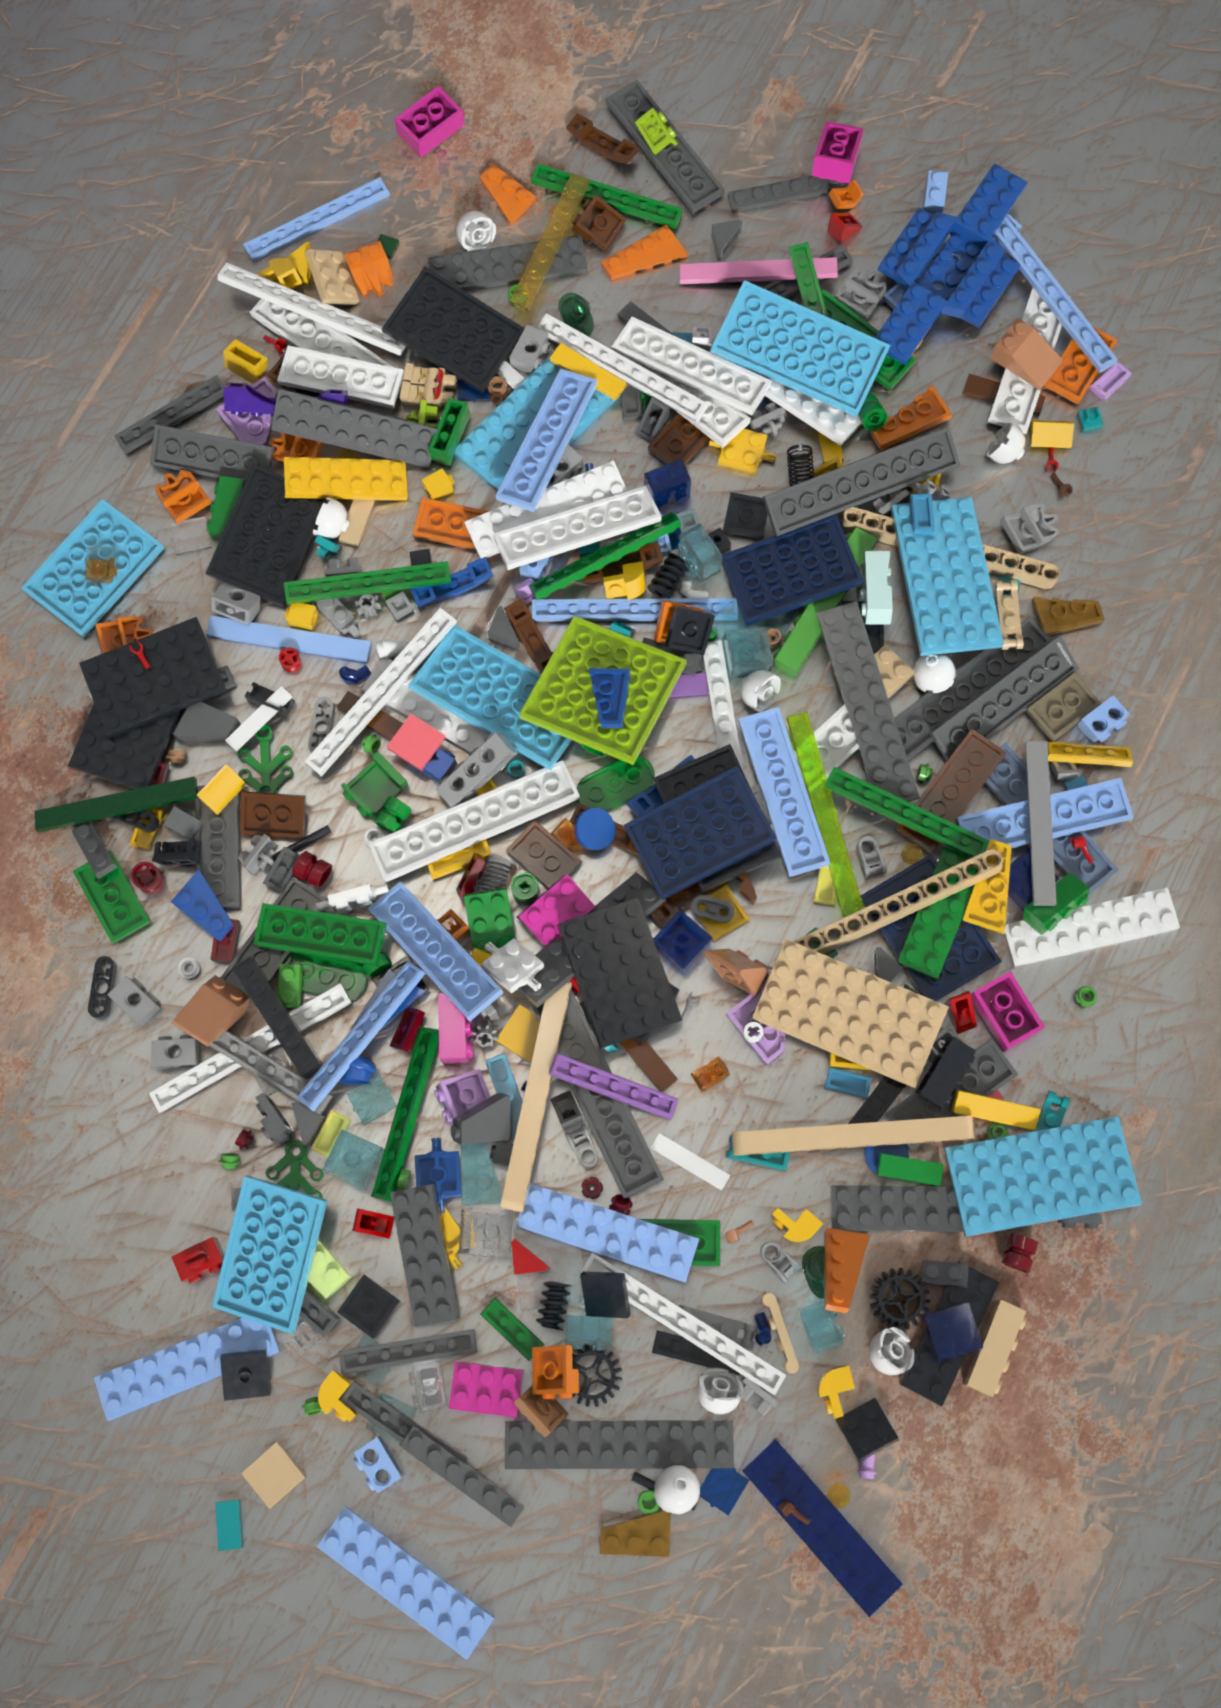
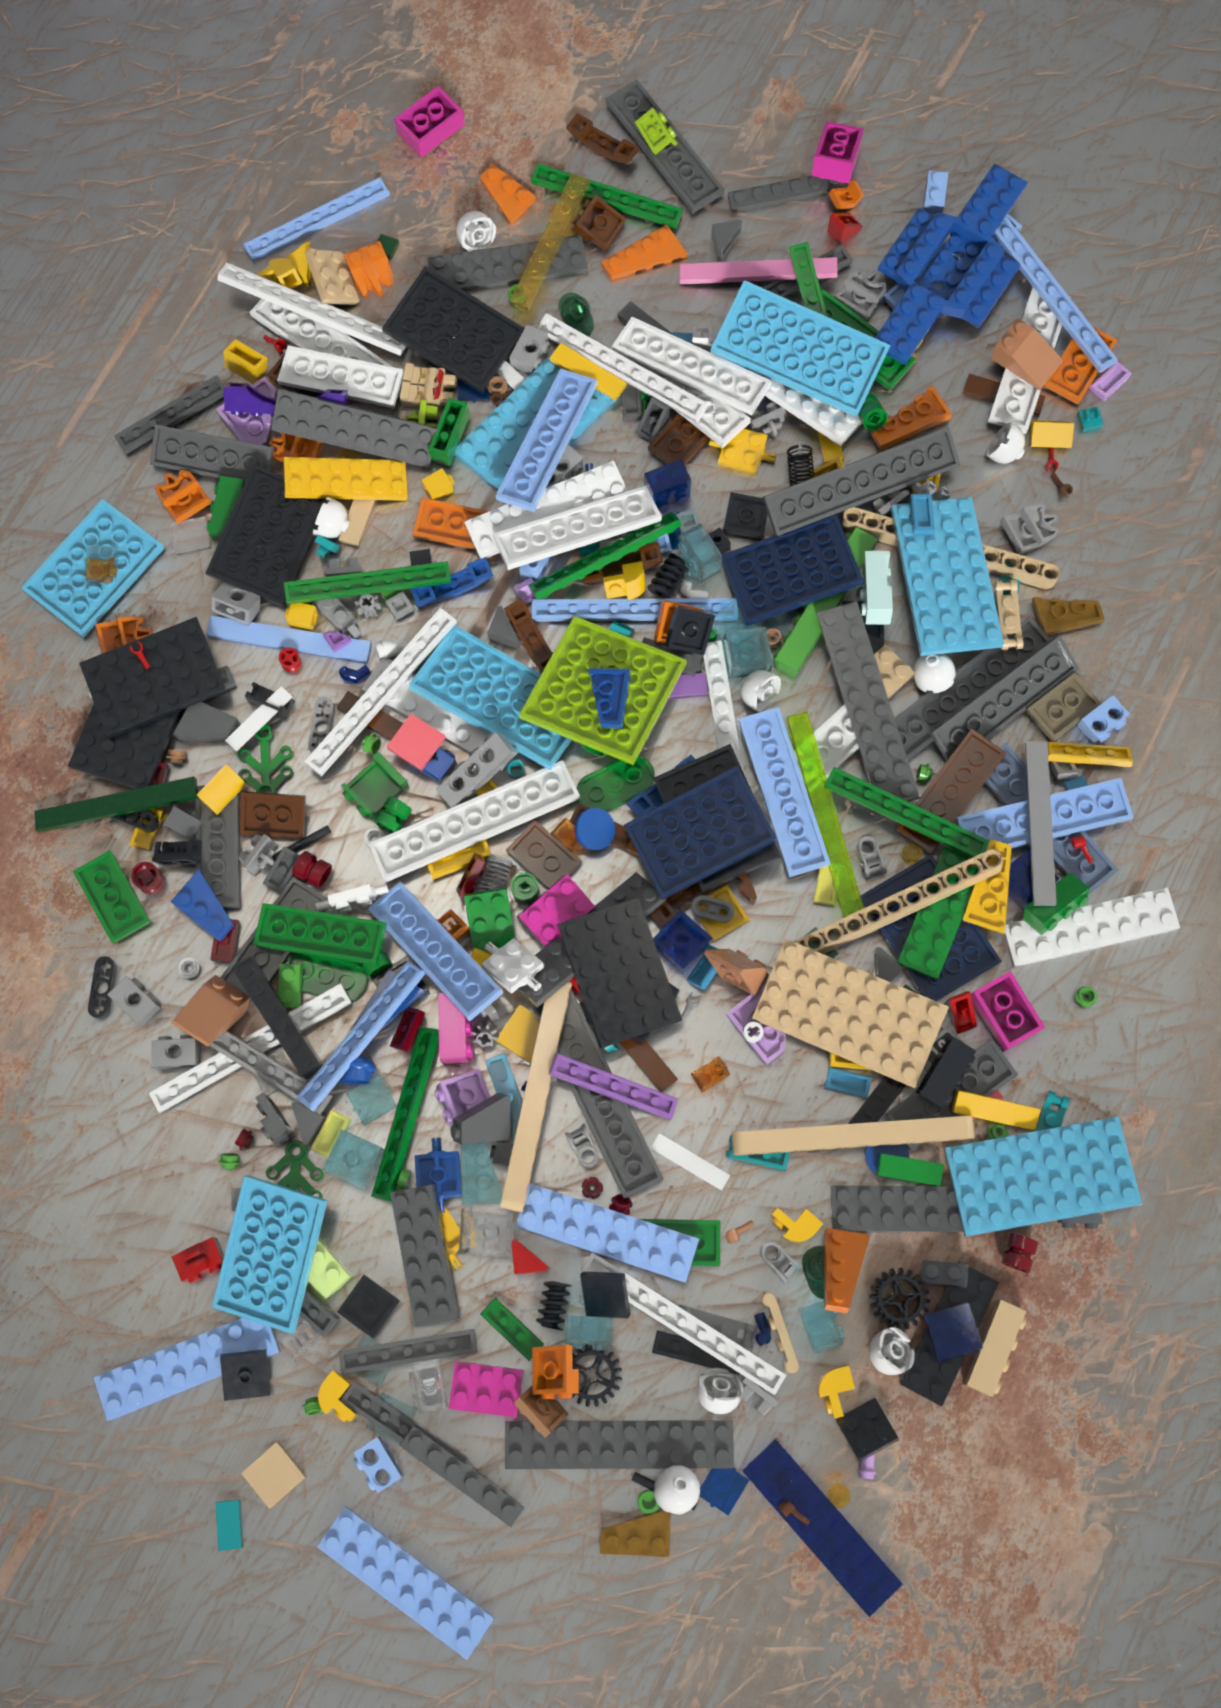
(94, 849): dark grey plate -> none
(336, 640): none -> medium lavender tile
(373, 1223): red slope -> none
(566, 1110): dark grey slope -> none
(703, 972): none -> dark azure plate

